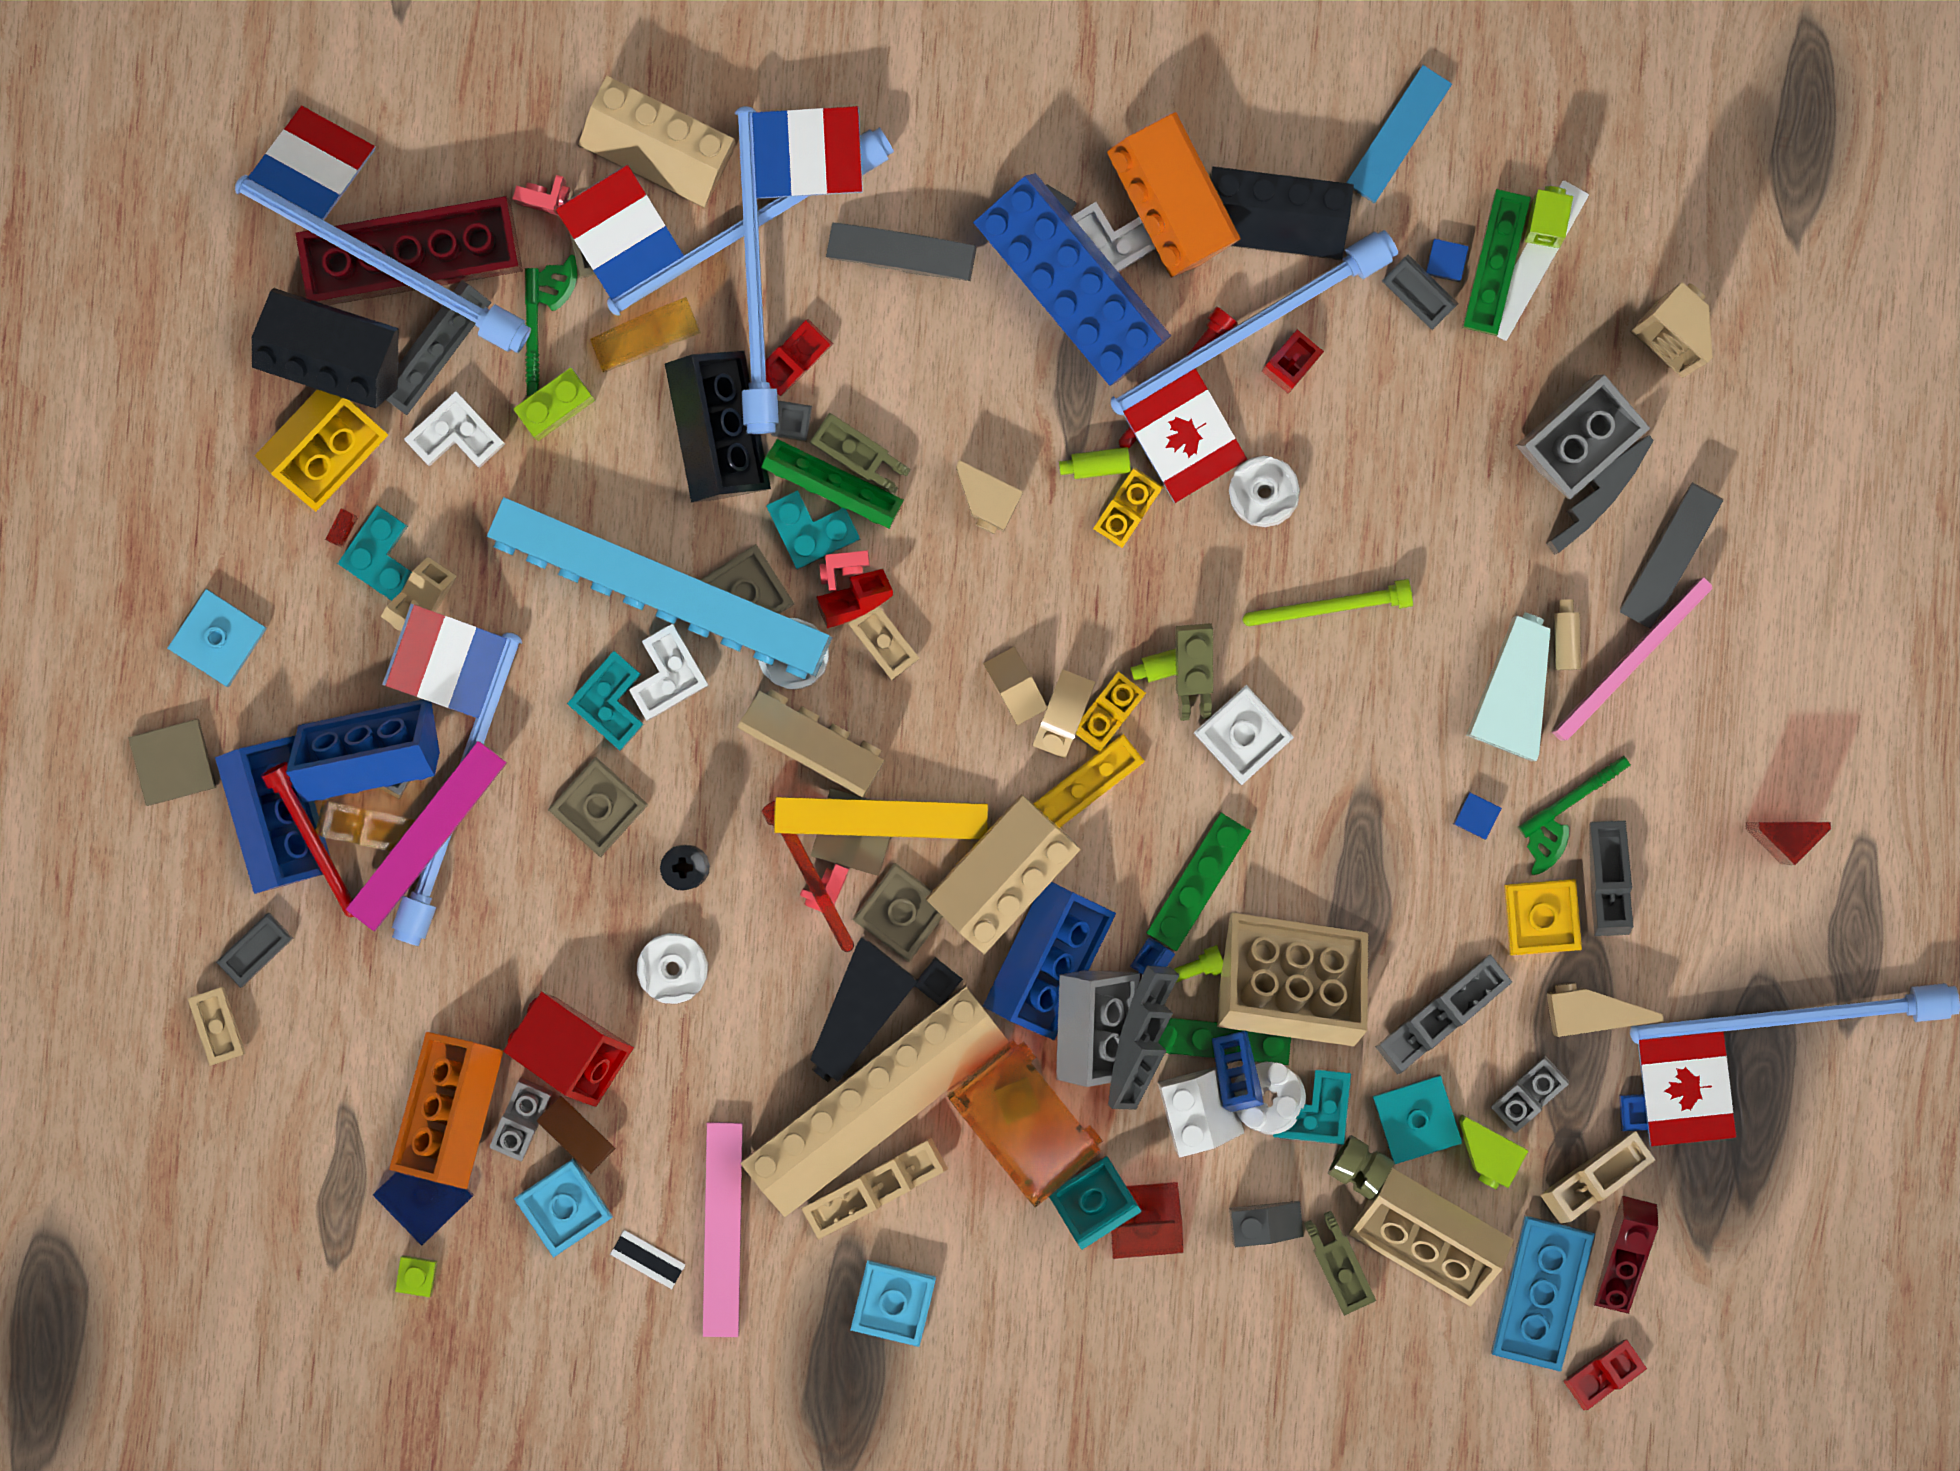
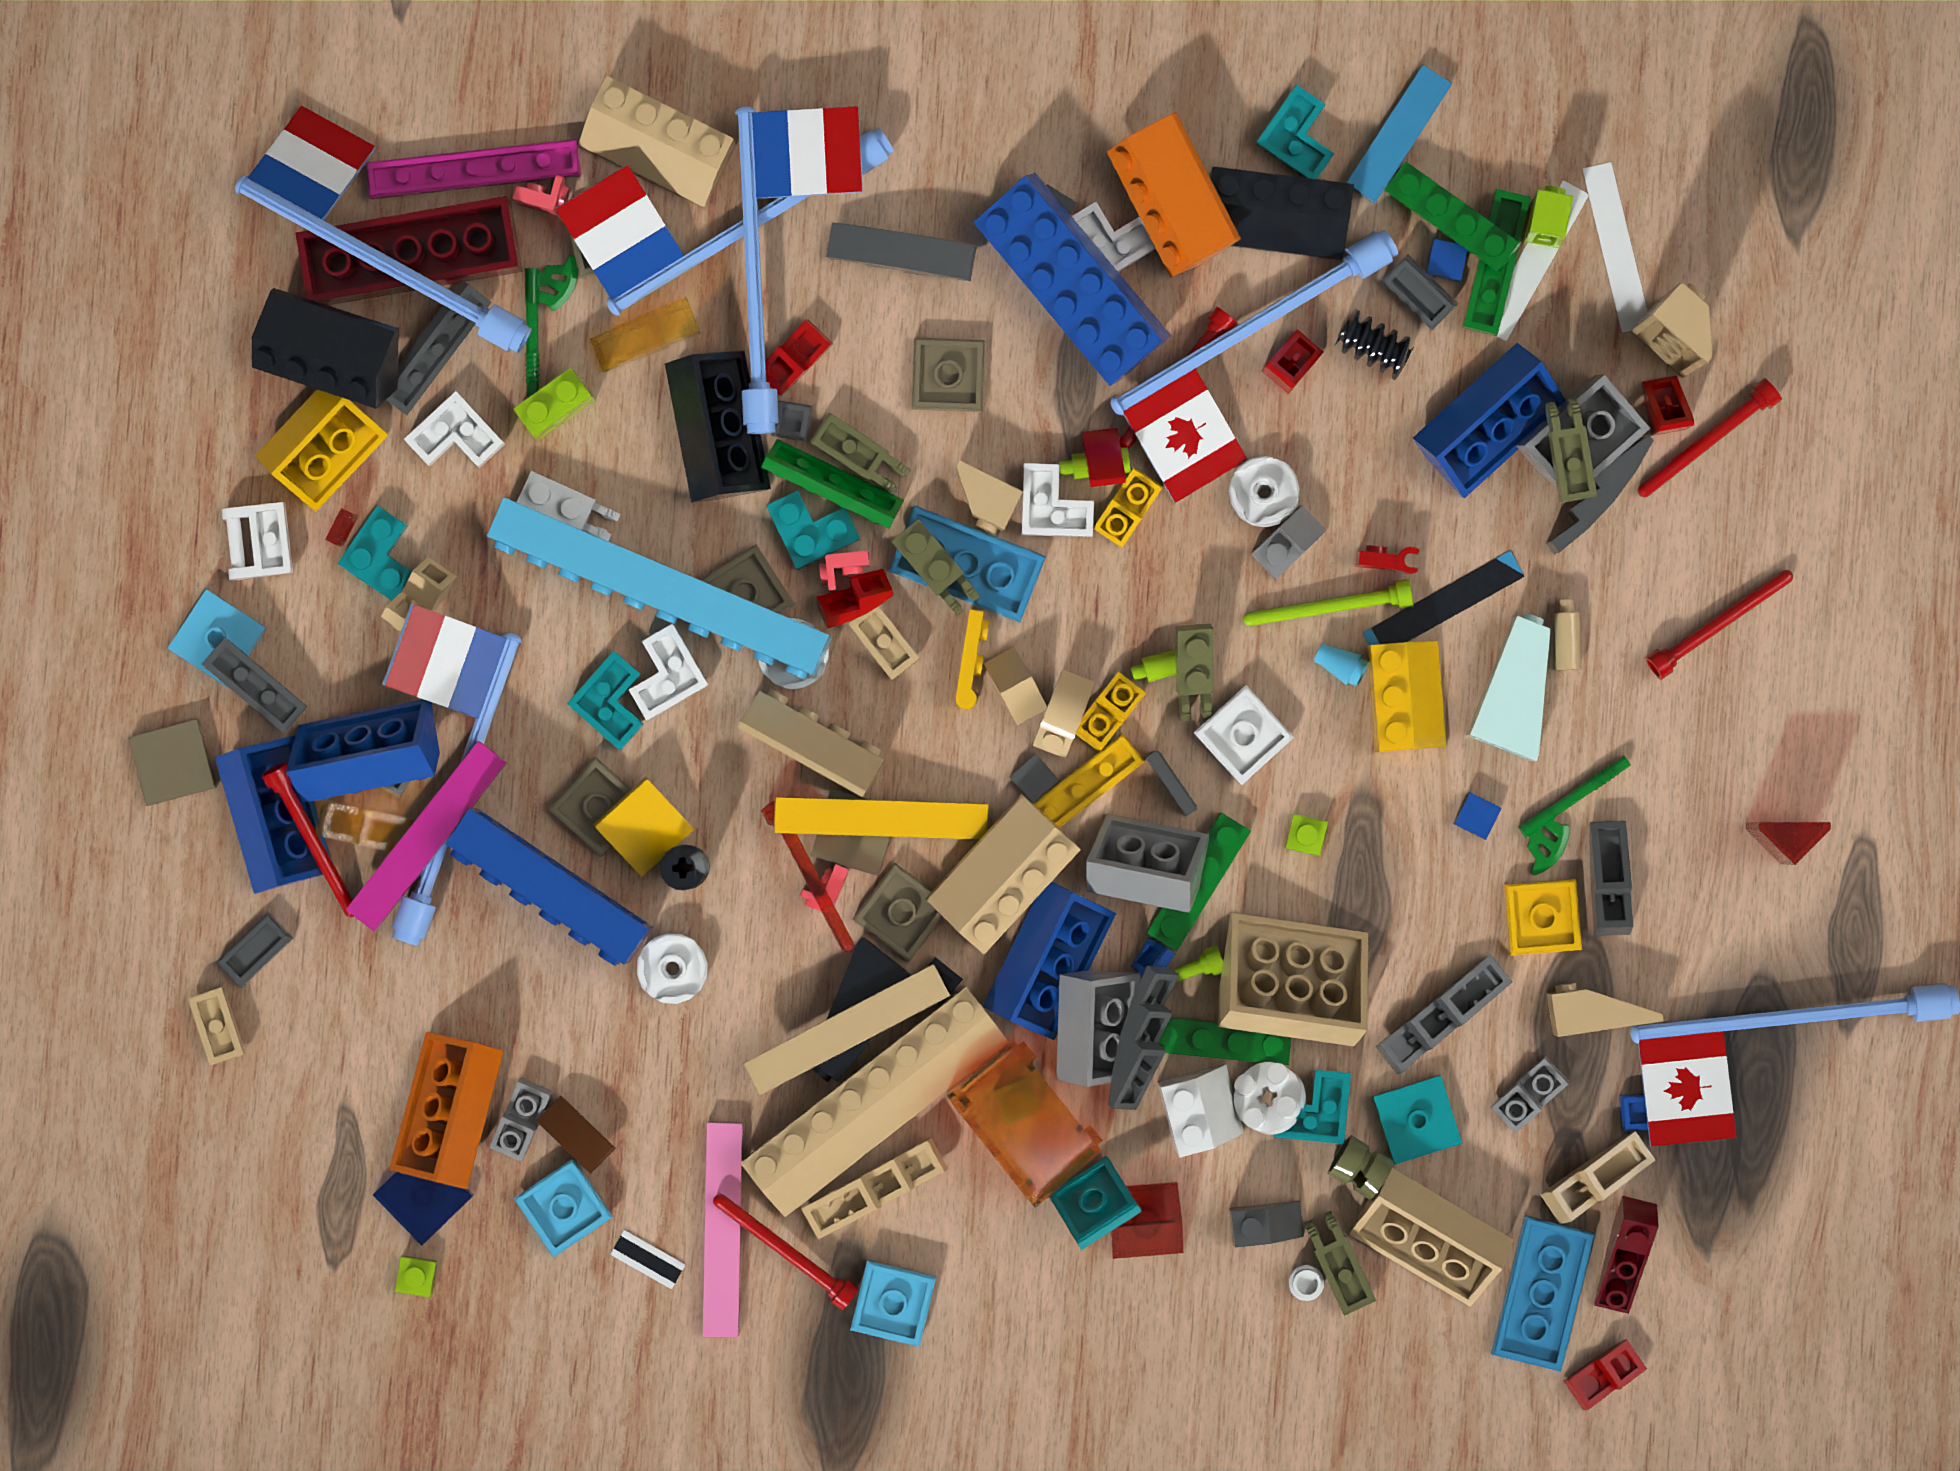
(254, 685): none -> dark grey plate
(268, 539): none -> white plate
(473, 169): none -> dark pink tile
(549, 886): none -> blue brick
(564, 504): none -> white hinge
(567, 1049): red slope -> none
(643, 826): none -> yellow tile
(839, 1290): none -> red piece
(846, 1029): none -> tan tile
(933, 563): none -> olive hinge
(948, 375): none -> dark tan tile
(971, 662): none -> yellow plate
(994, 567): none -> dark azure tile
(1034, 778): none -> dark grey tile
(1045, 513): none -> white plate
(1103, 457): none -> red slope
(1147, 863): none -> light grey slope
(1171, 782): none -> dark grey tile
(1227, 1088): blue slope -> none
(1287, 137): none -> teal plate
(1288, 542): none -> light grey slope
(1306, 834): none -> lime plate
(1306, 1282): none -> white plate
(1343, 664): none -> medium azure cone
(1375, 344): none -> black piece
(1378, 558): none -> red plate
(1406, 696): none -> yellow slope
(1447, 602): none -> black sticker
(1452, 217): none -> green plate
(1489, 420): none -> blue slope
(1491, 1153): lime slope -> none
(1570, 454): none -> olive hinge
(1615, 244): none -> white sticker
(1632, 659): bright pink tile -> none
(1664, 661): none -> red piece
(1666, 406): none -> red slope
(1671, 555): dark grey slope -> none
(1763, 396): none -> red piece

